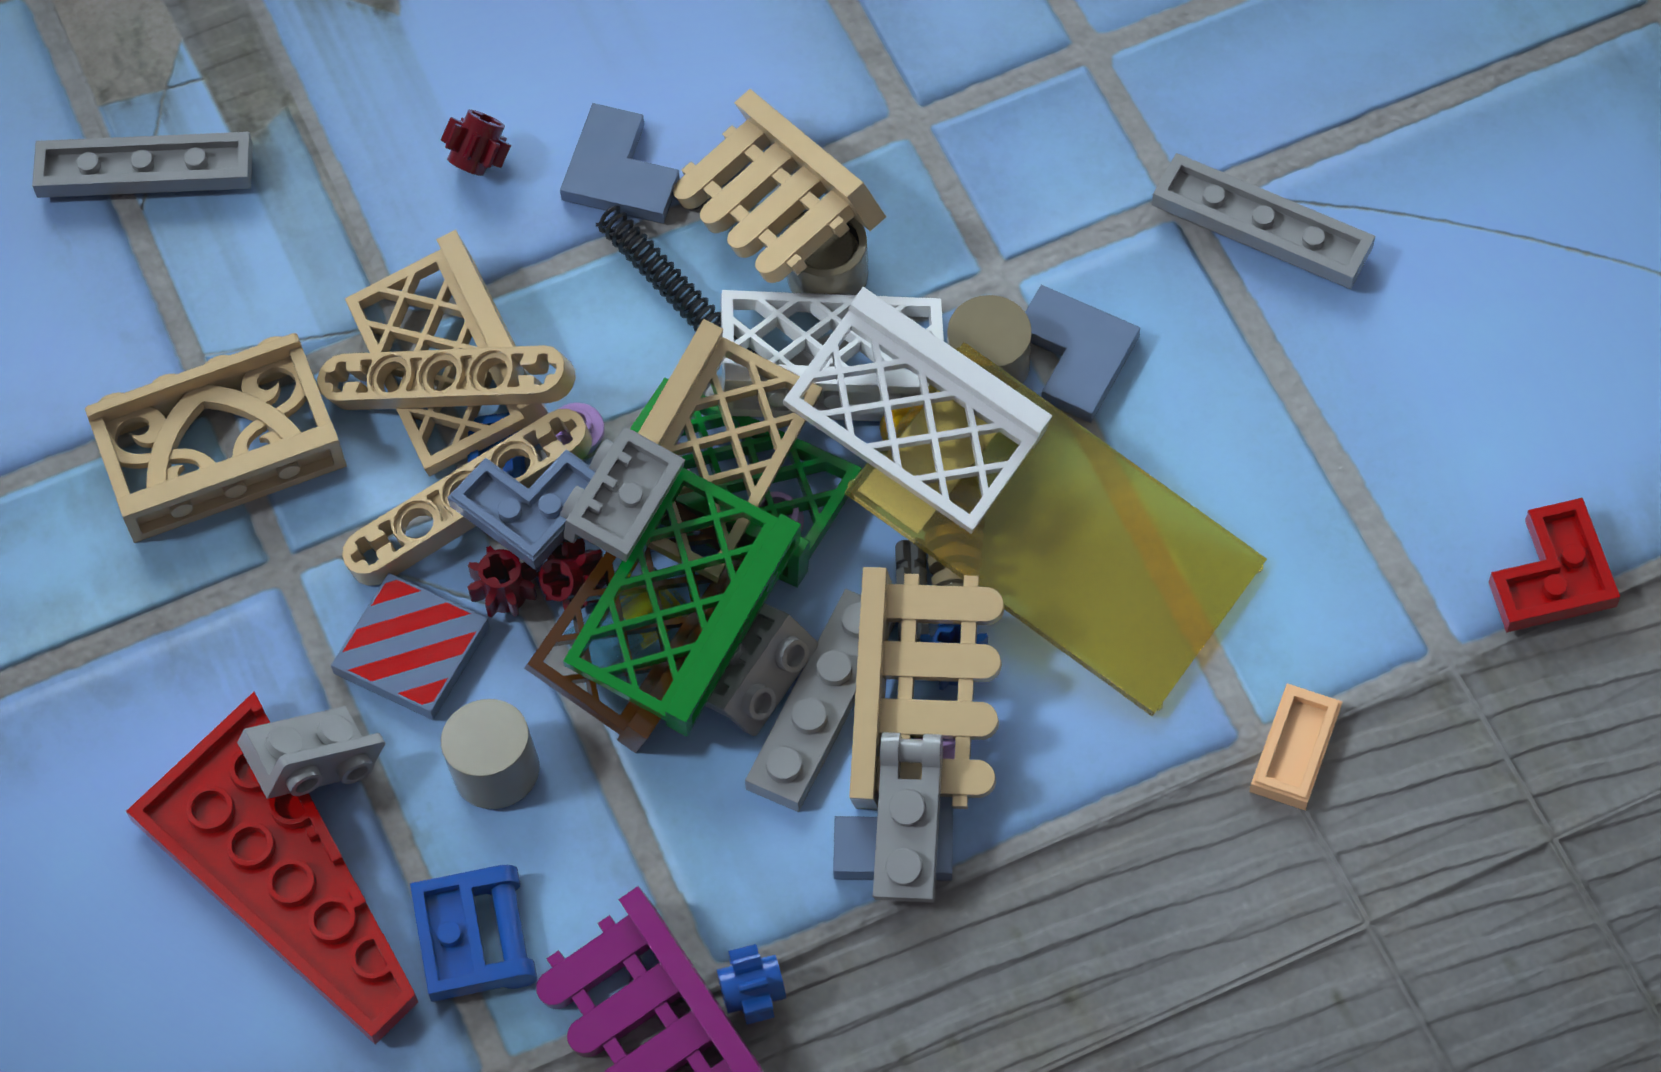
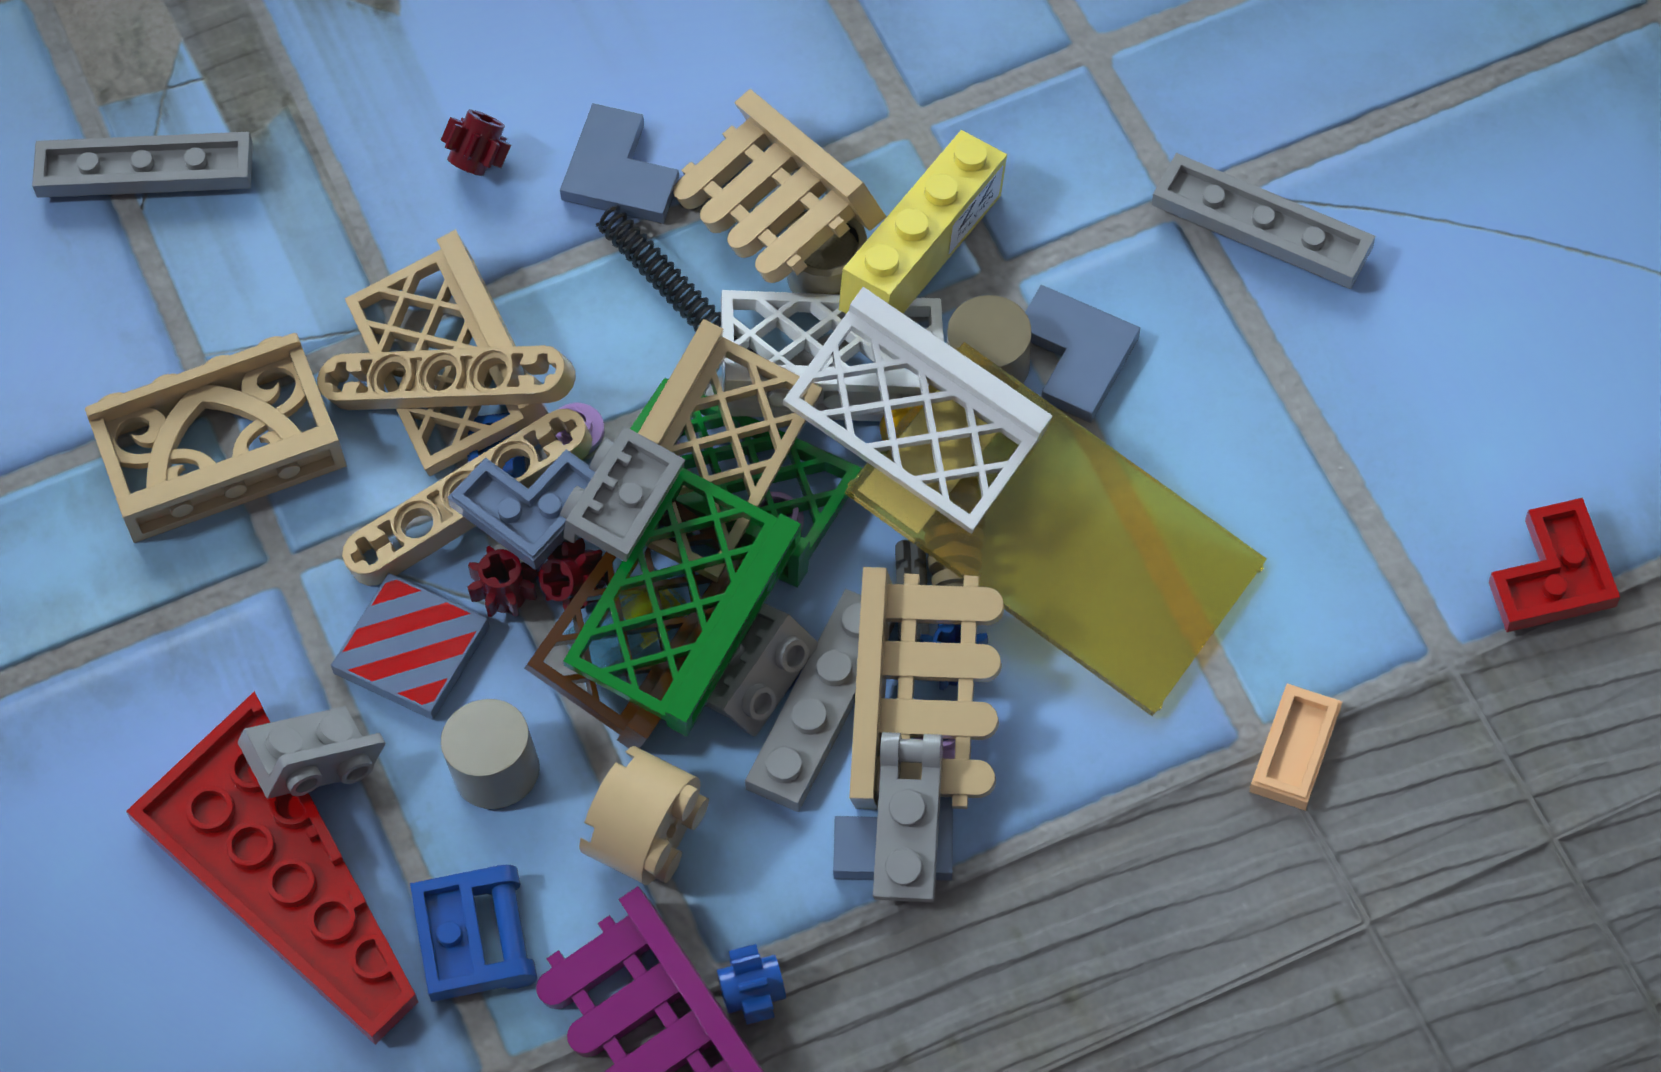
(643, 817): none -> tan brick
(927, 224): none -> light yellow brick

